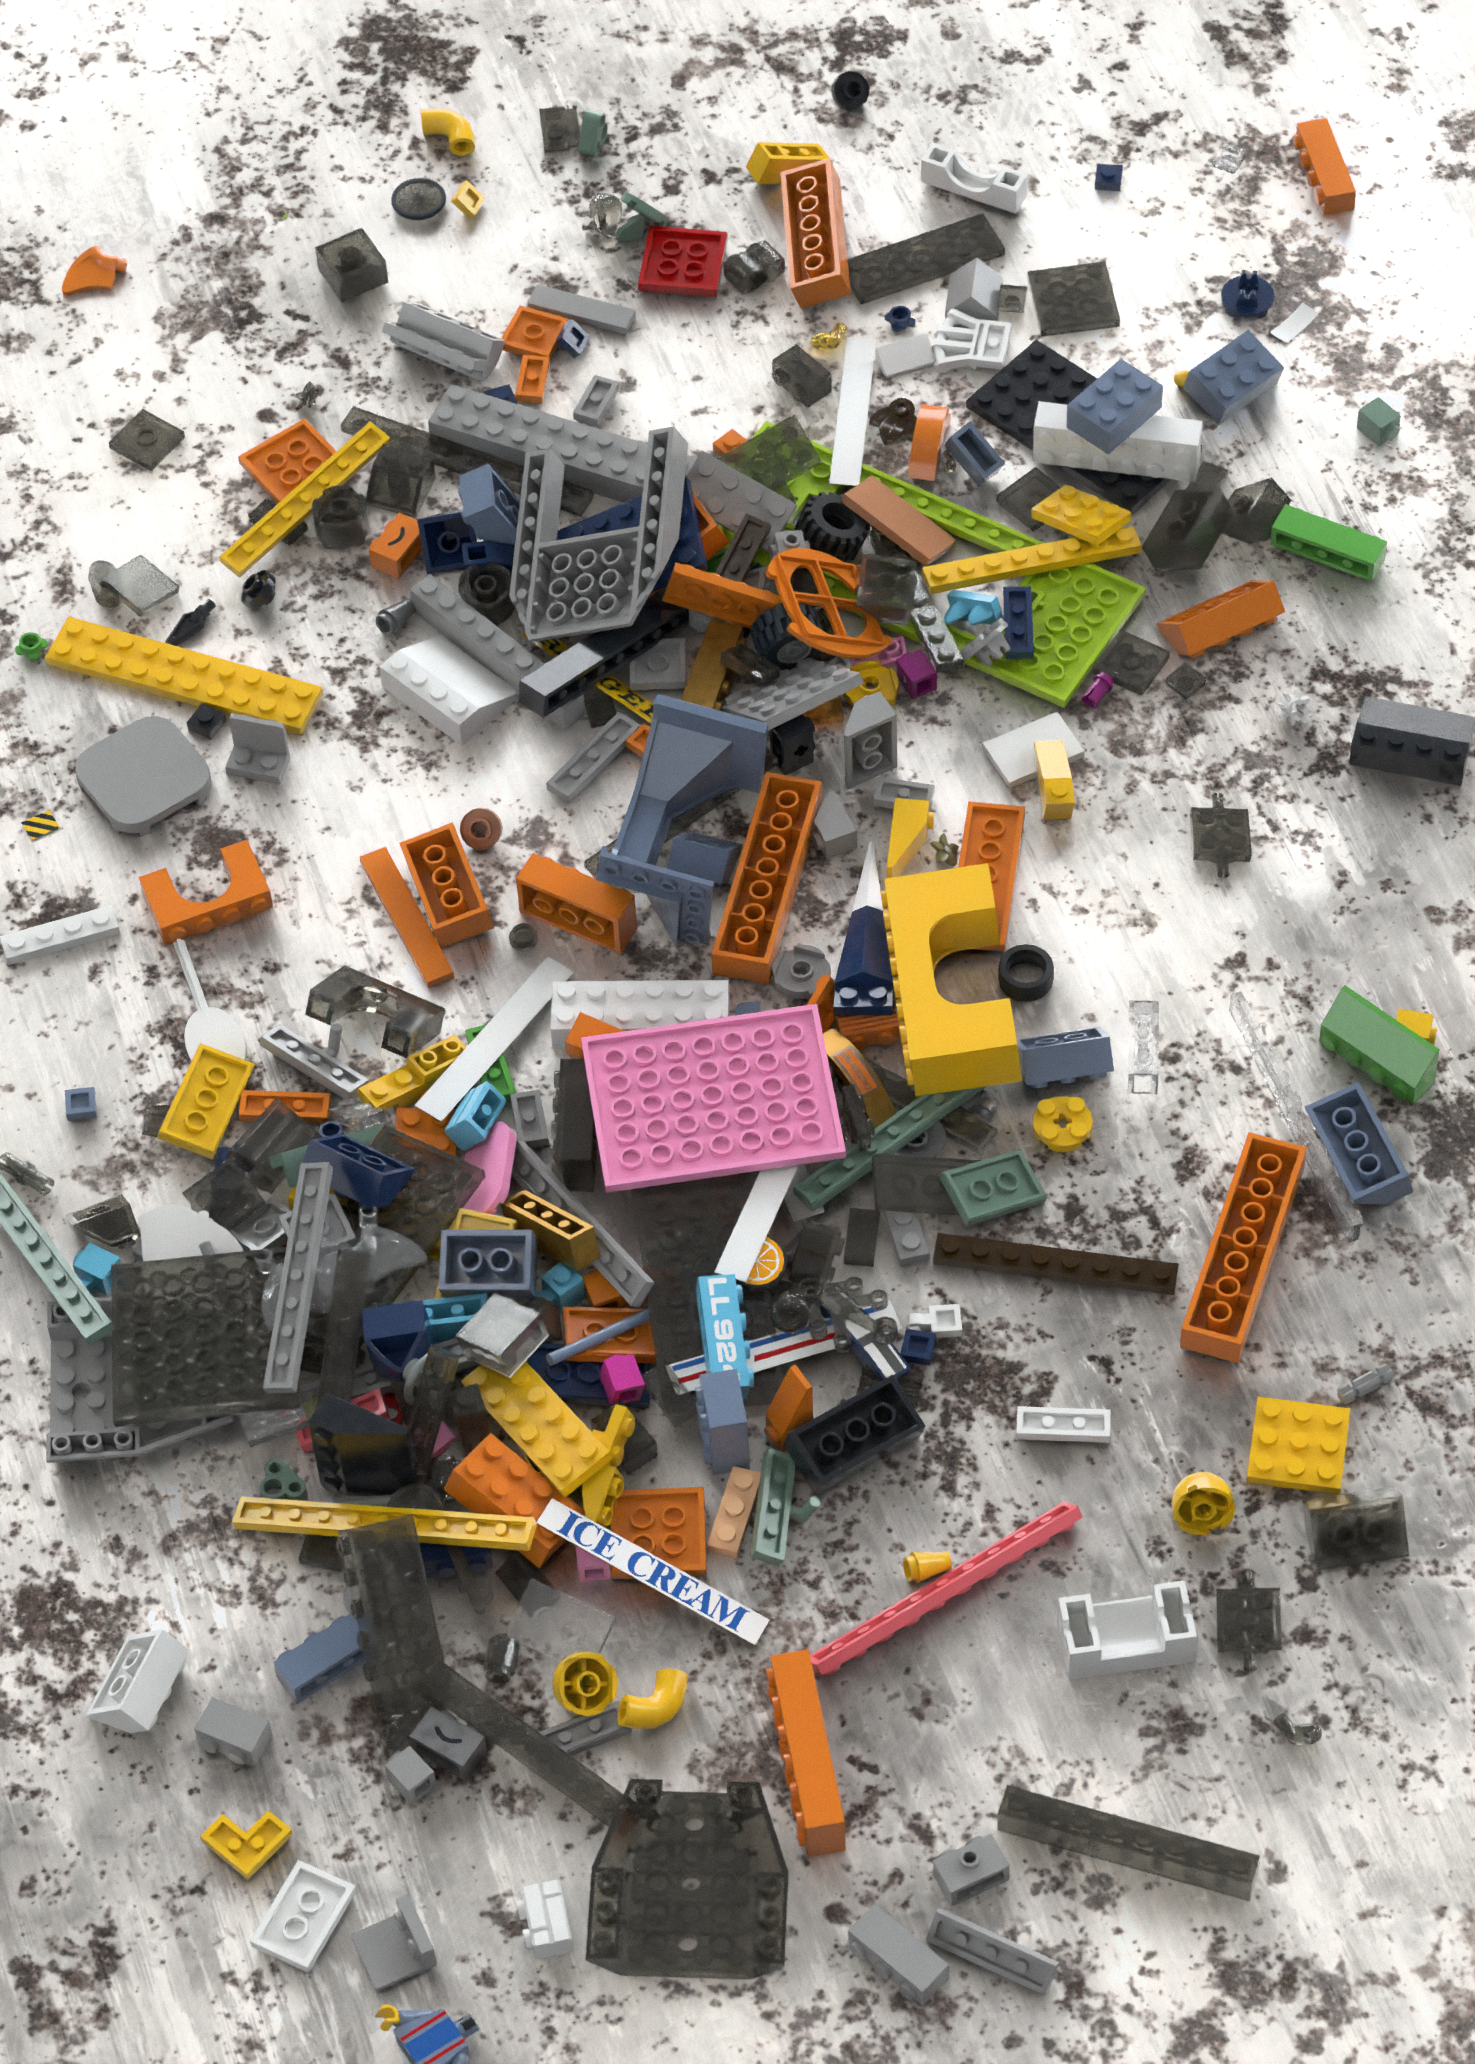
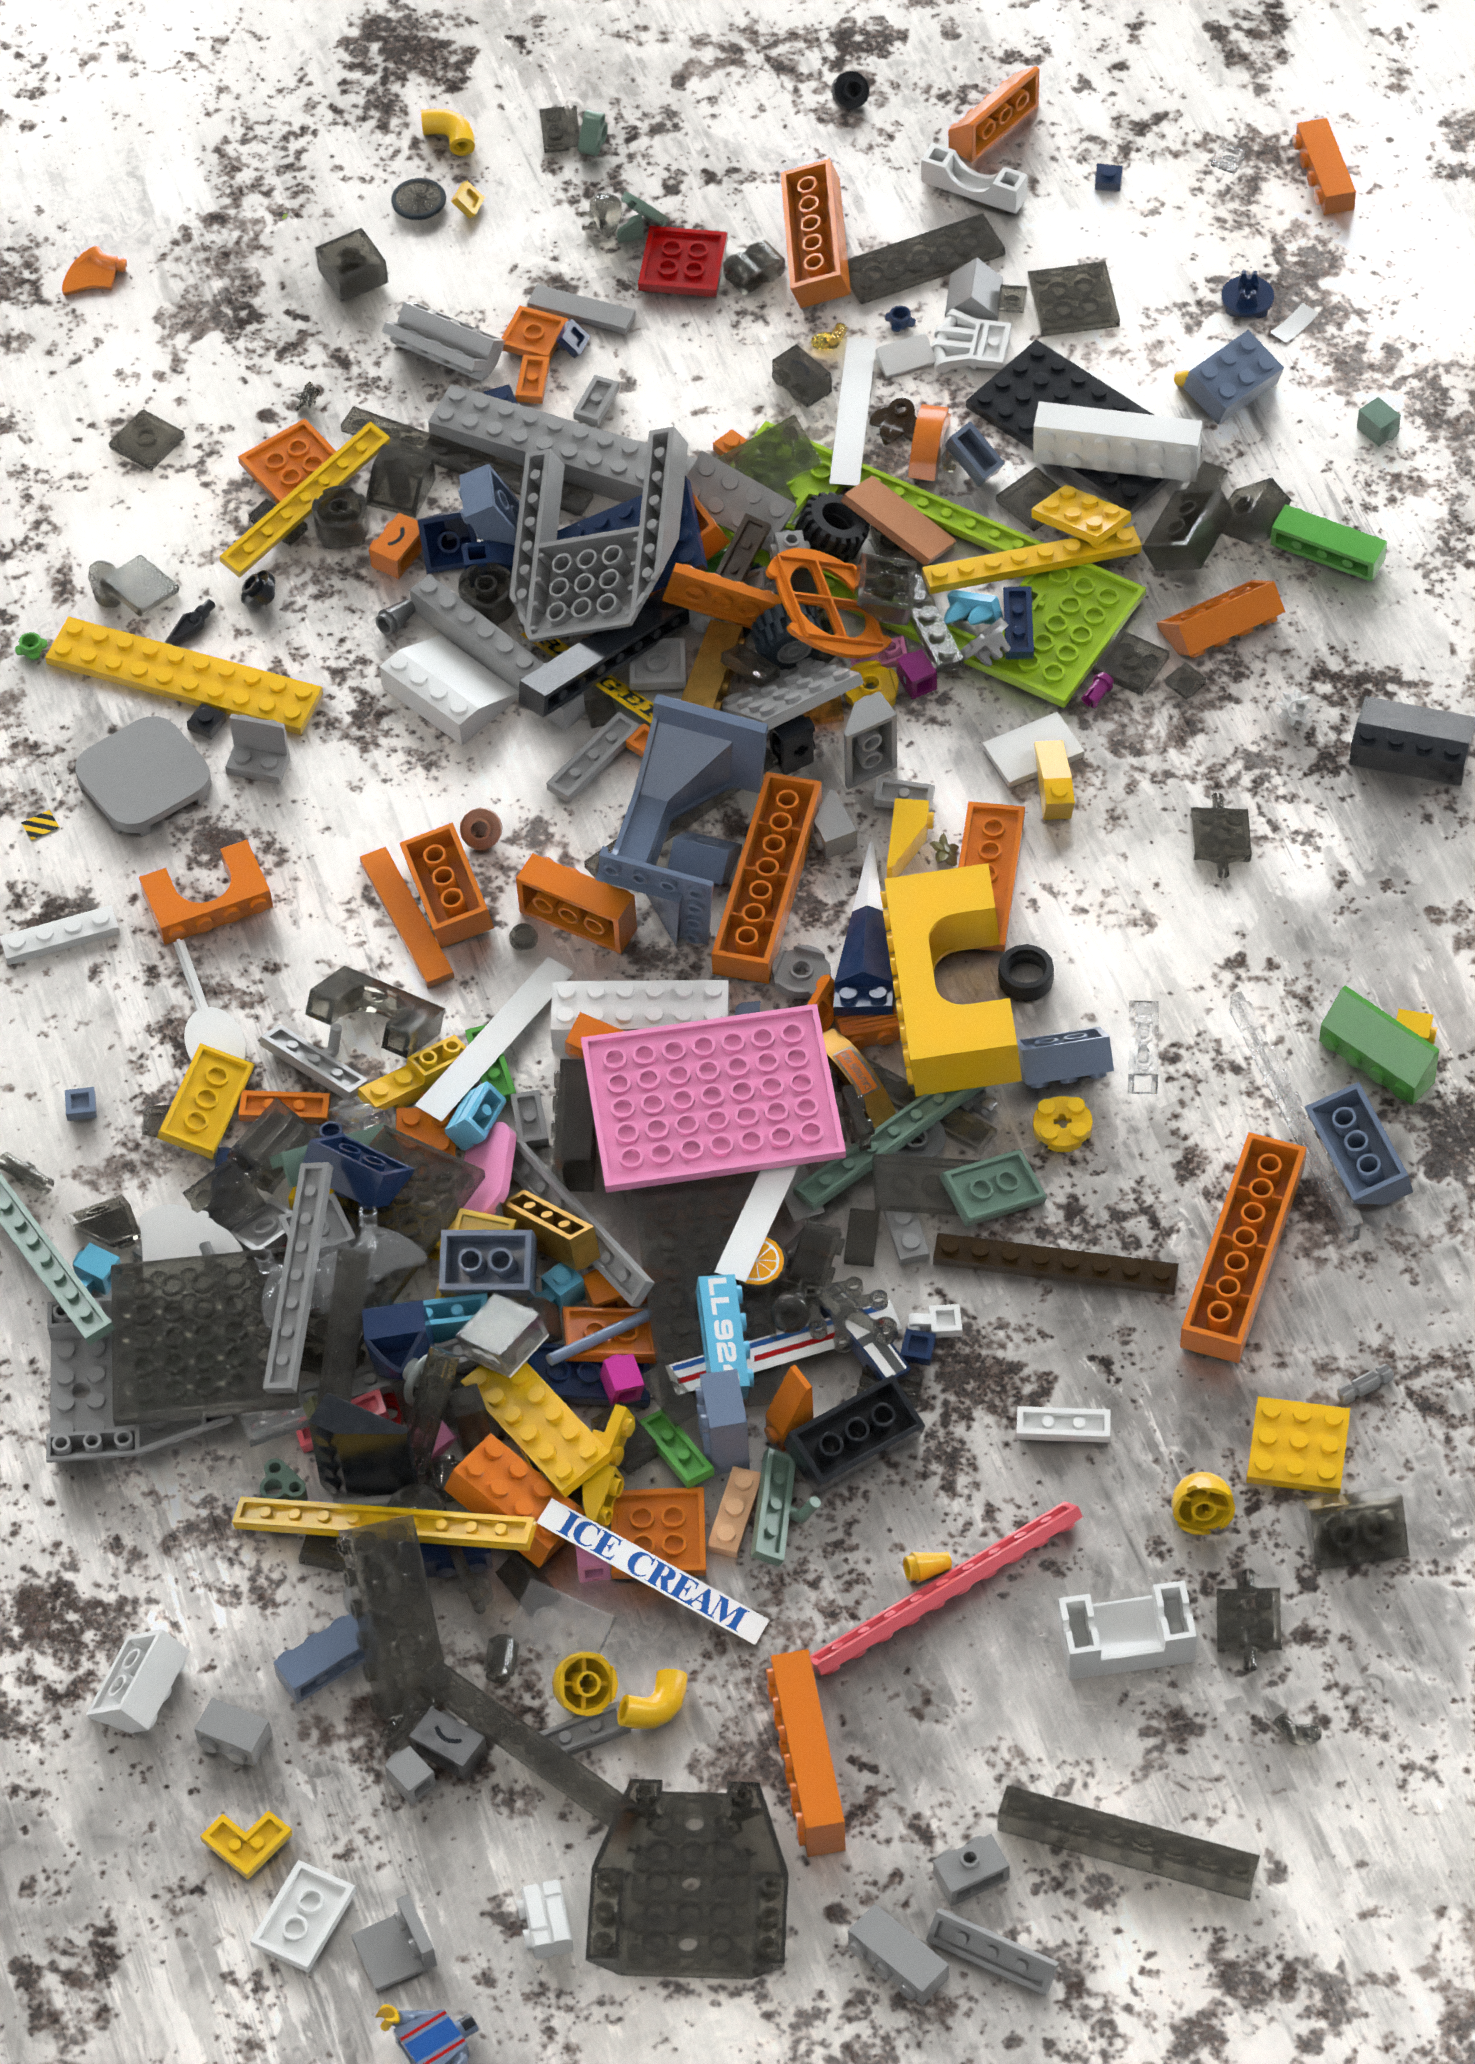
(678, 1450): none -> bright green plate
(772, 158): yellow slope -> none
(995, 114): none -> orange slope
(1114, 406): sand blue brick -> none

